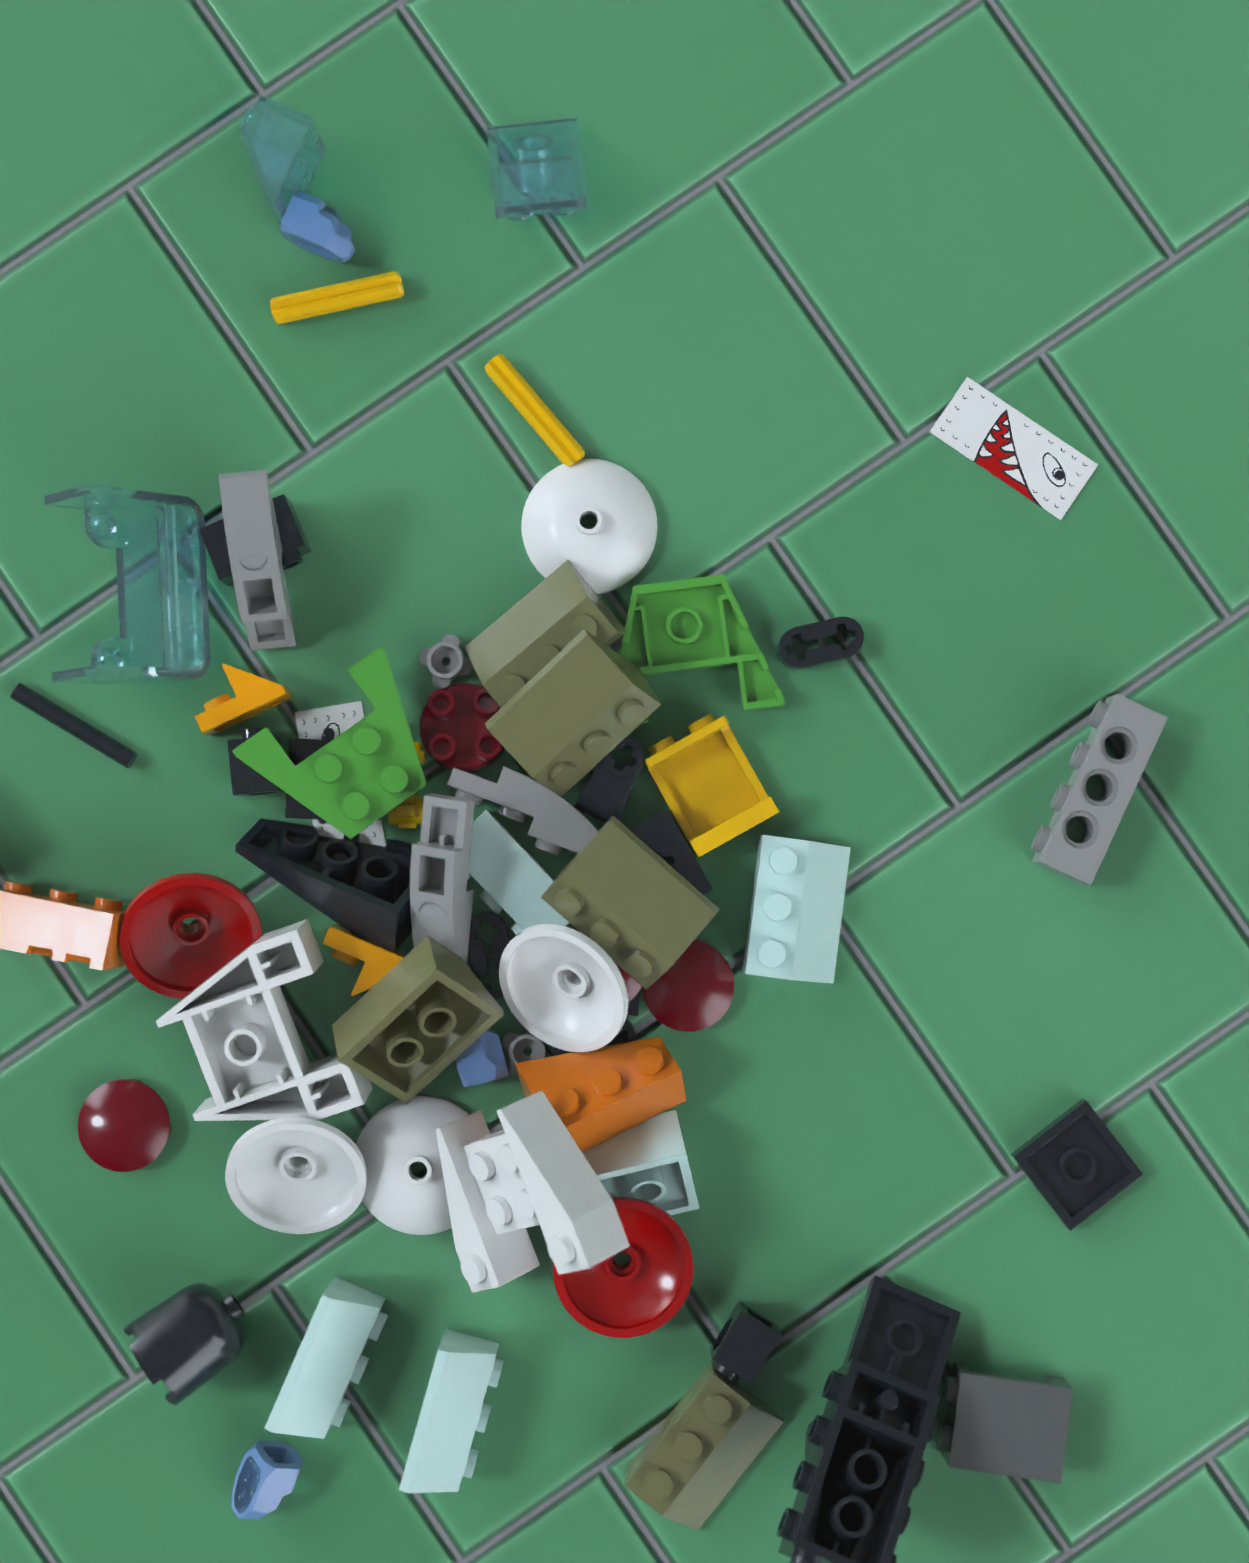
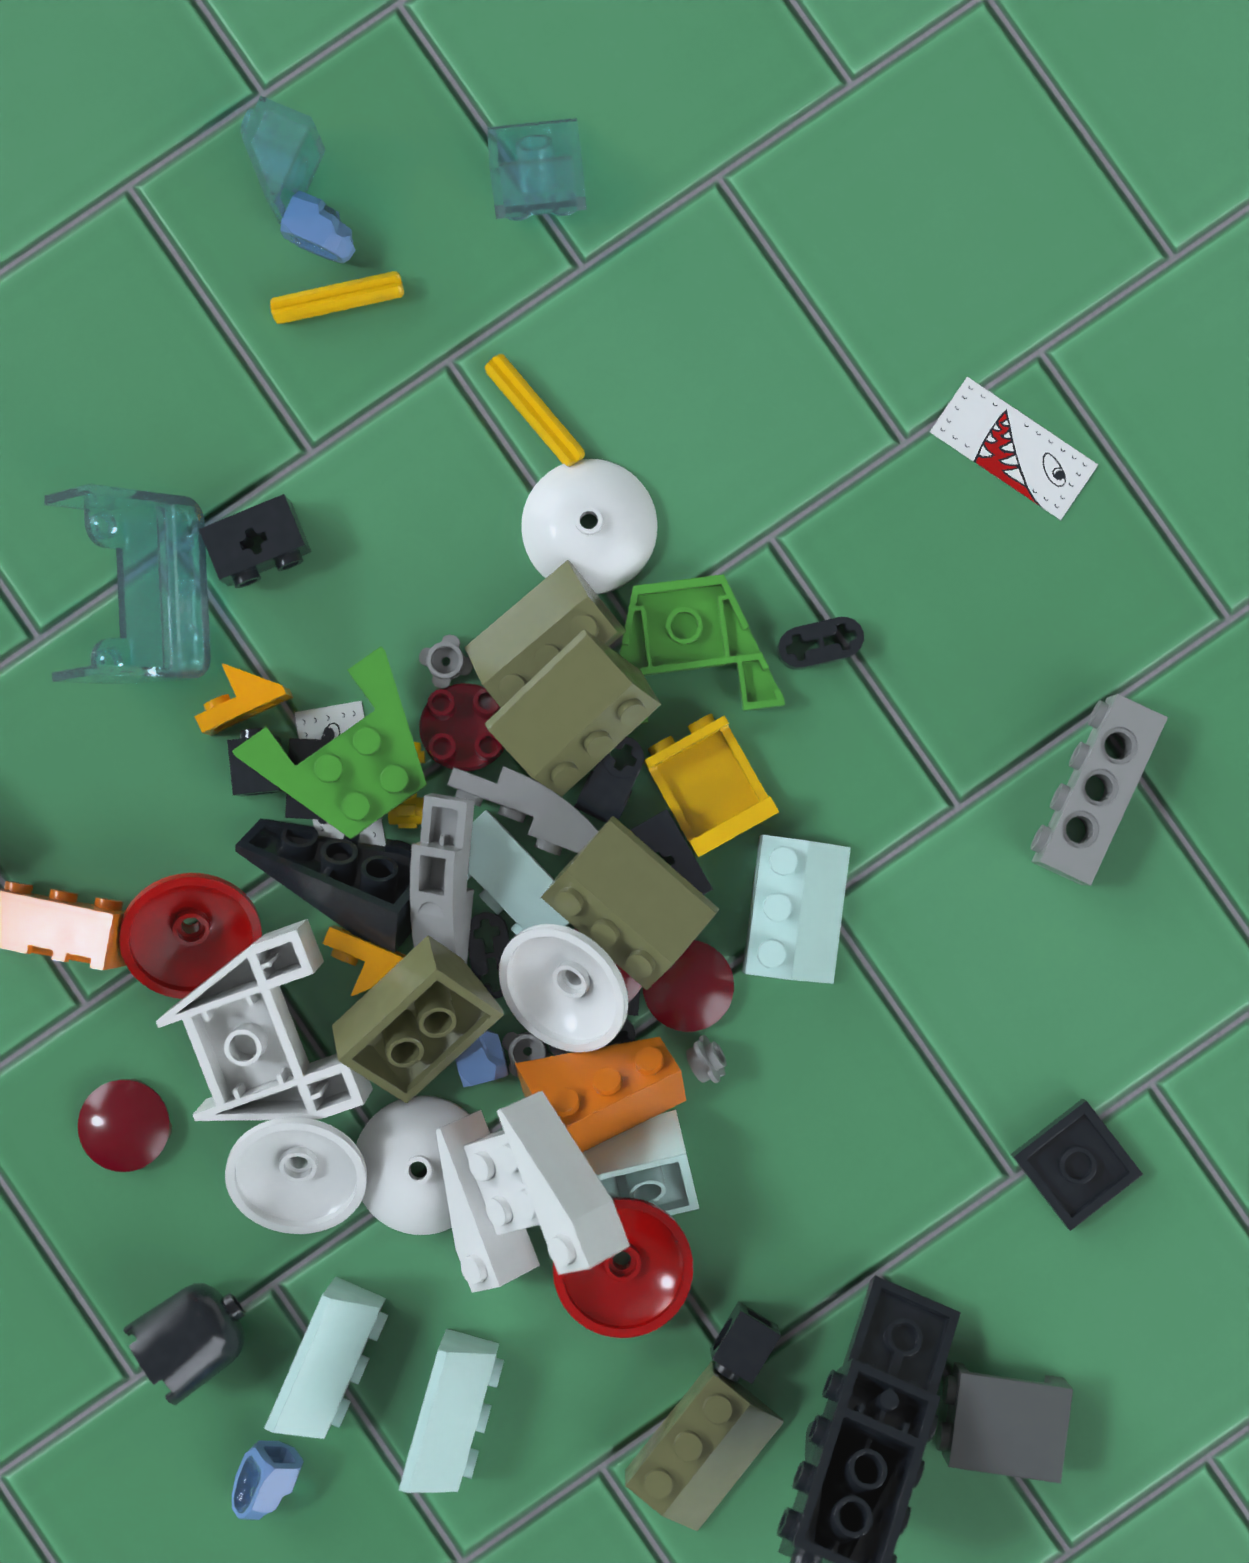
(73, 725): black bar -> none
(256, 559): light grey slope -> none
(706, 1060): none -> light grey plate

